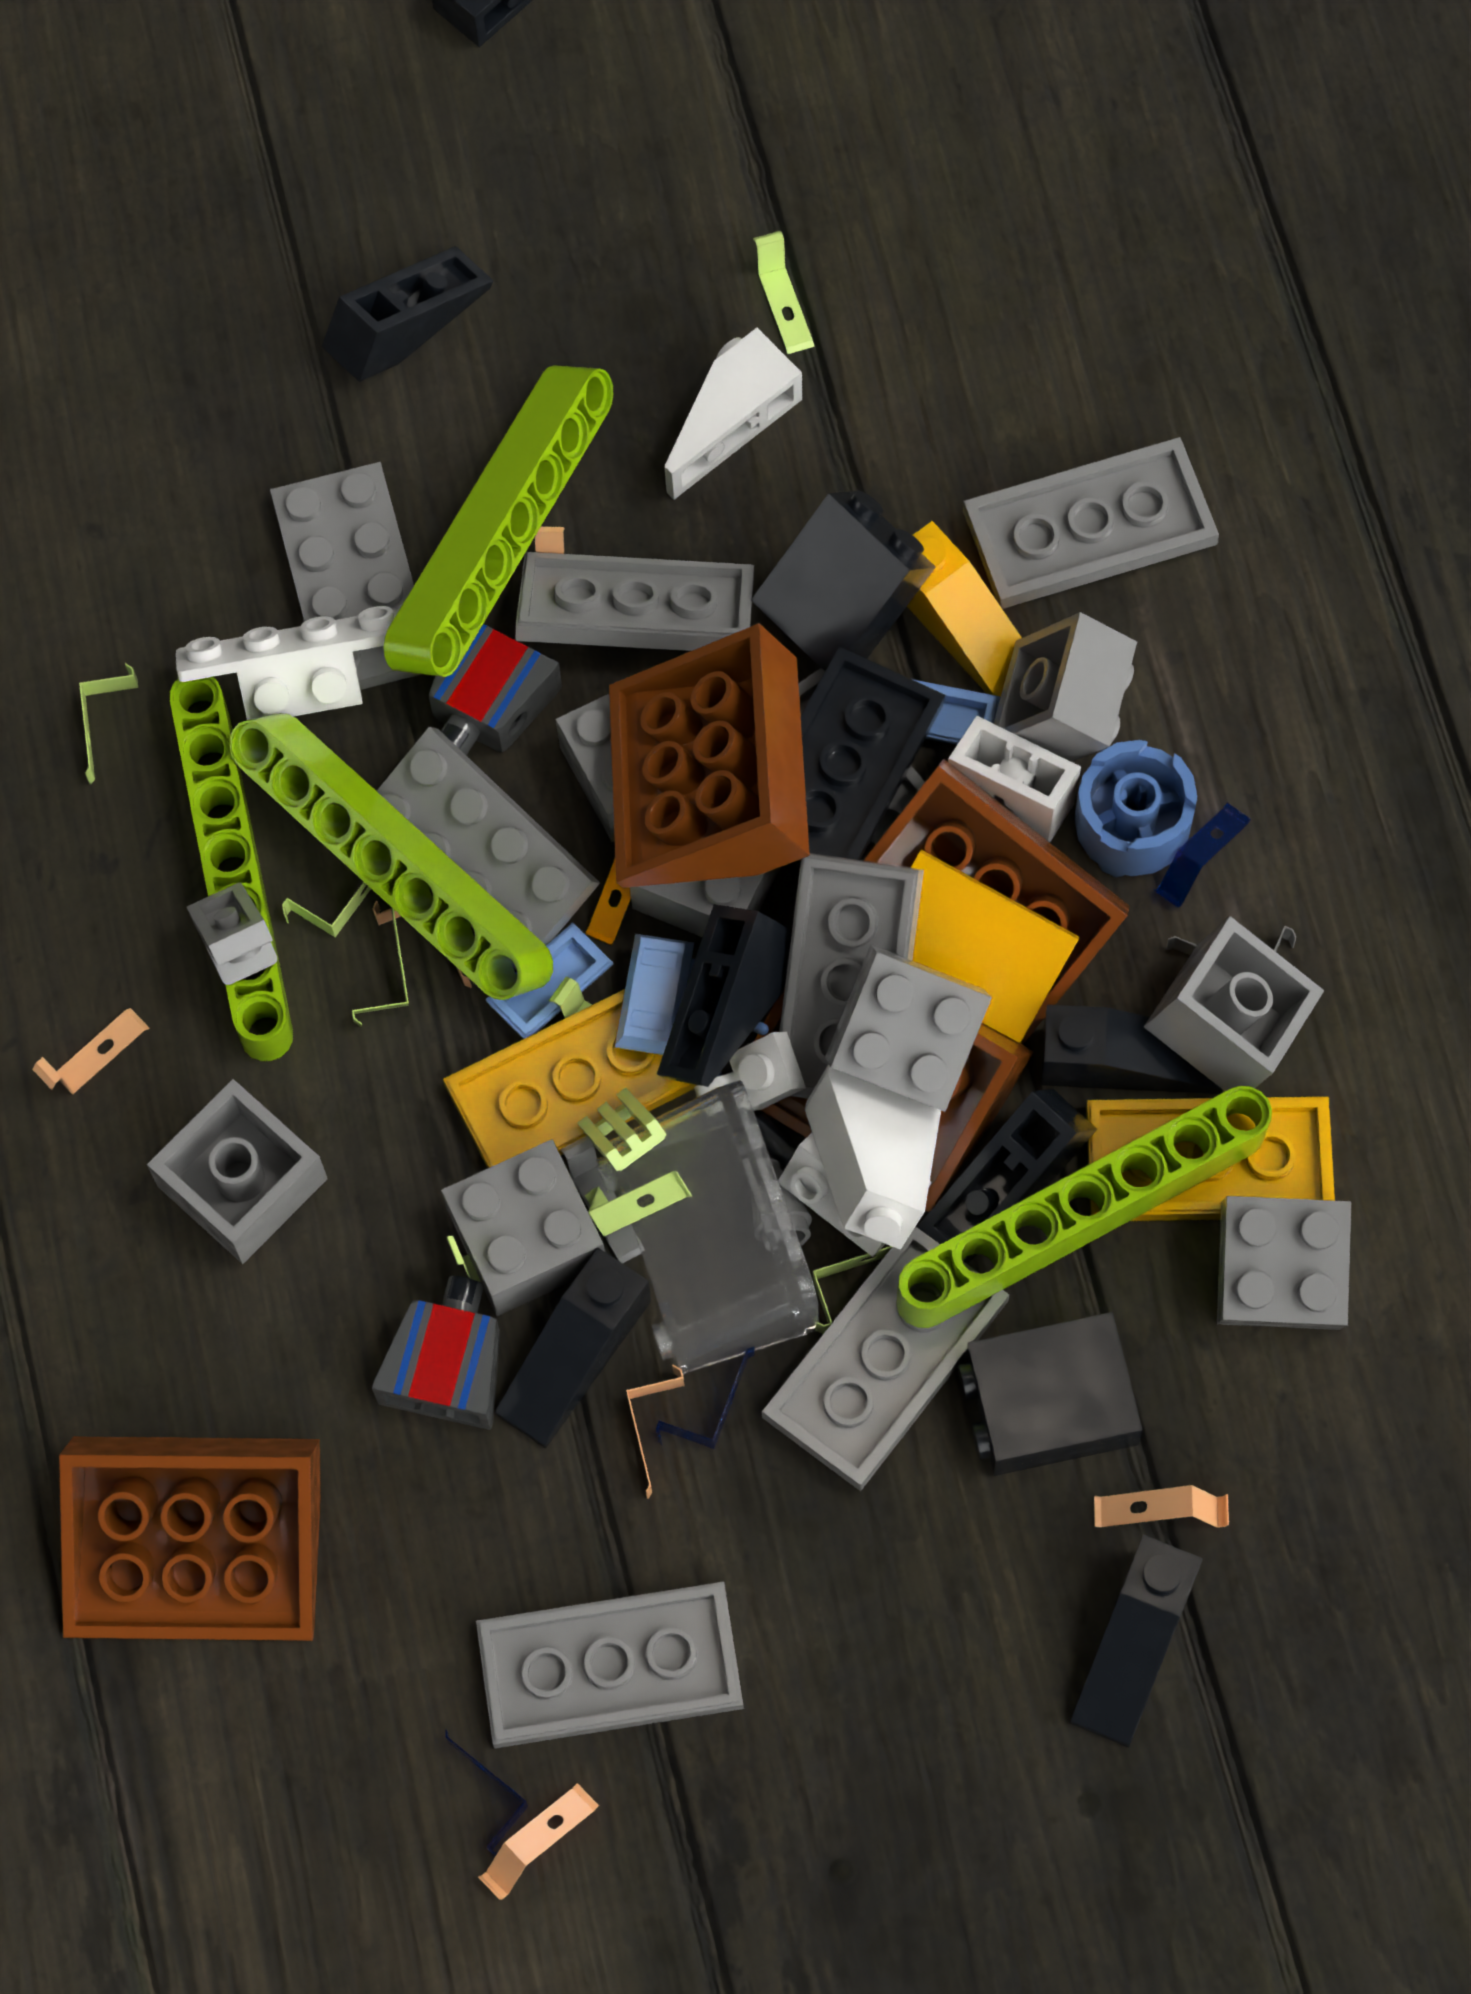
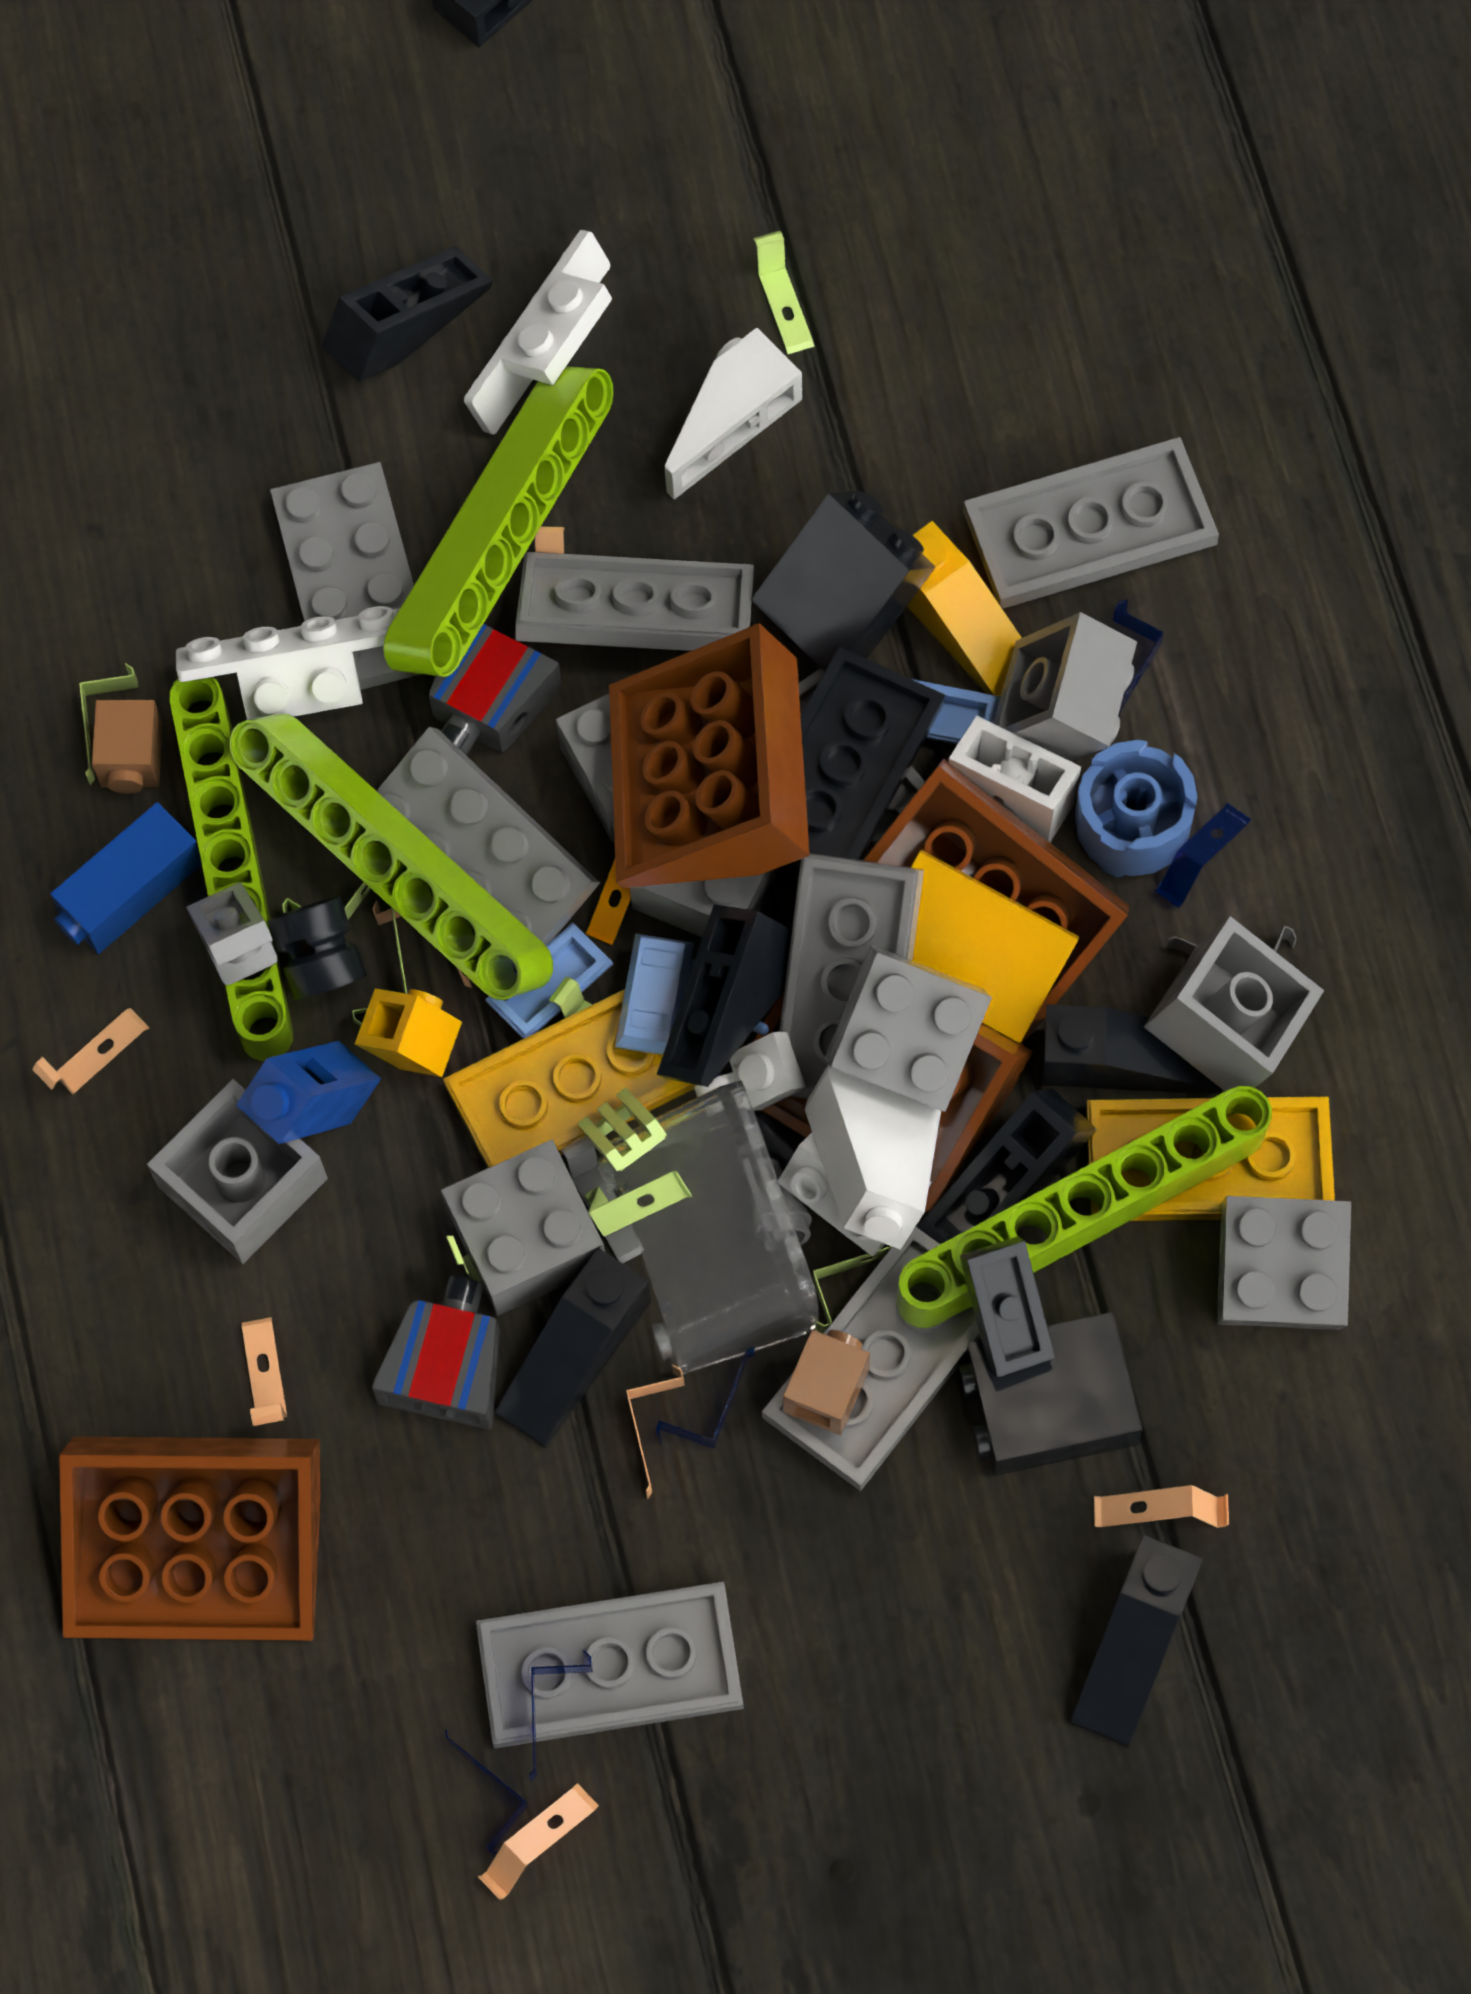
(125, 879): none -> blue brick
(127, 745): none -> medium nougat brick
(267, 1385): none -> light nougat piece
(290, 1094): none -> blue brick
(317, 948): none -> black wheel
(409, 1031): none -> yellow brick
(544, 333): none -> white bracket
(551, 1670): none -> clear blue piece
(827, 1380): none -> medium nougat brick
(1007, 1306): none -> black plate
(1143, 629): none -> clear blue piece

